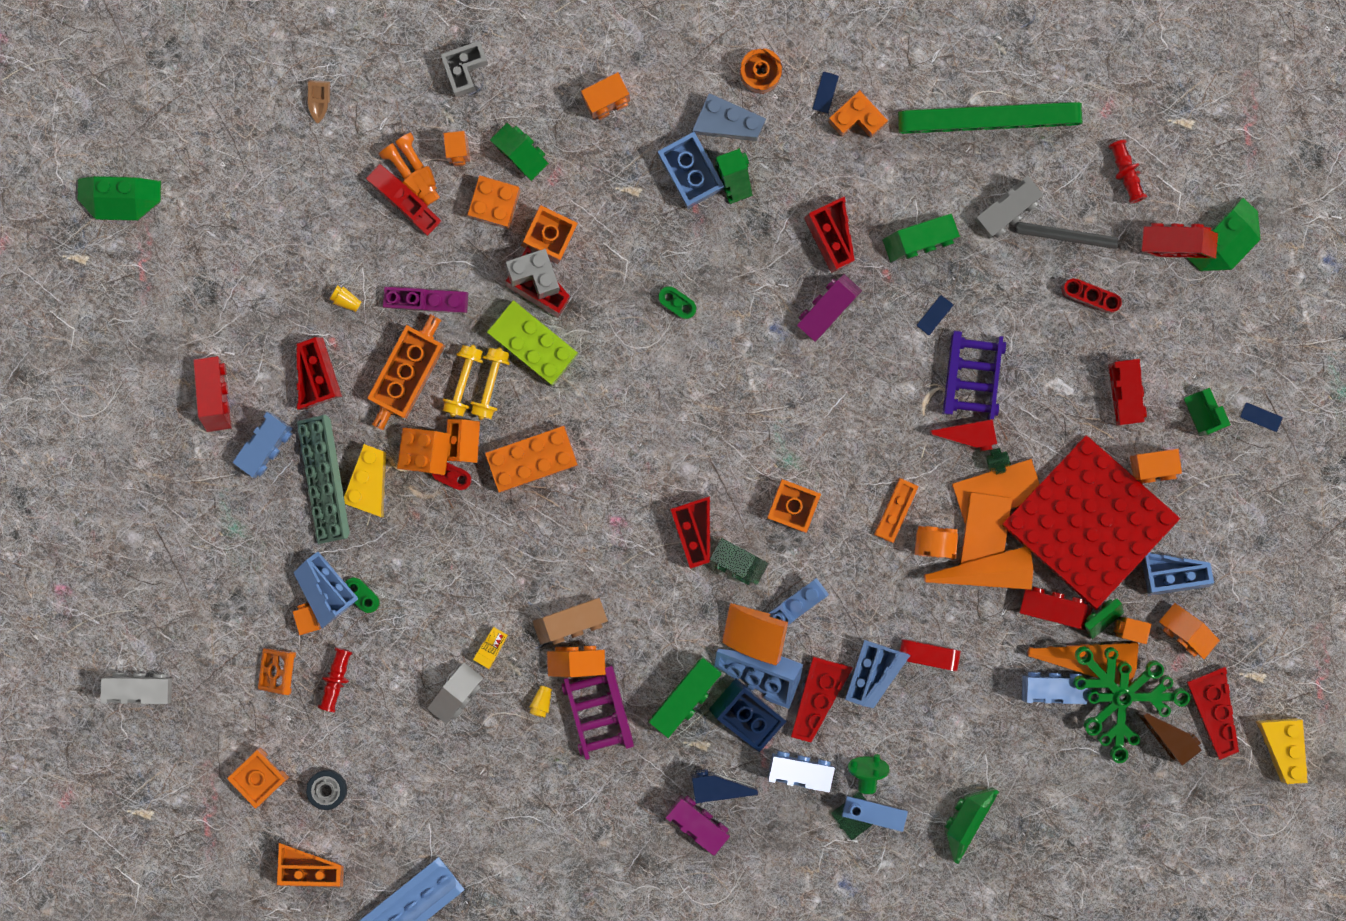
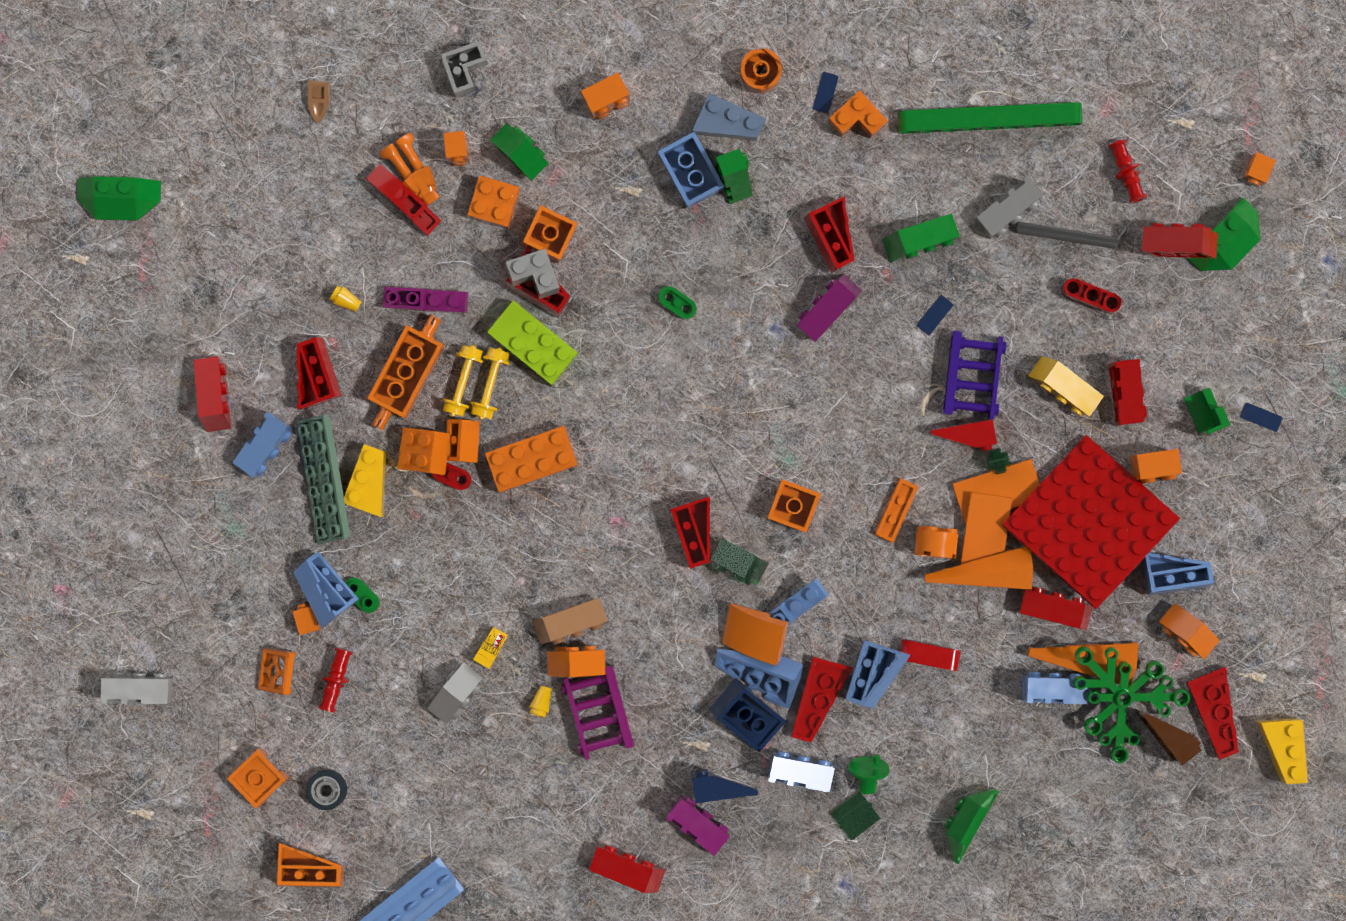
(627, 869): none -> red wedge
(685, 697): green brick -> none
(874, 813): medium blue piece -> none
(1066, 386): none -> yellow wedge
(1098, 622): green tile -> none
(1132, 630): orange brick -> none
(1259, 169): none -> orange brick

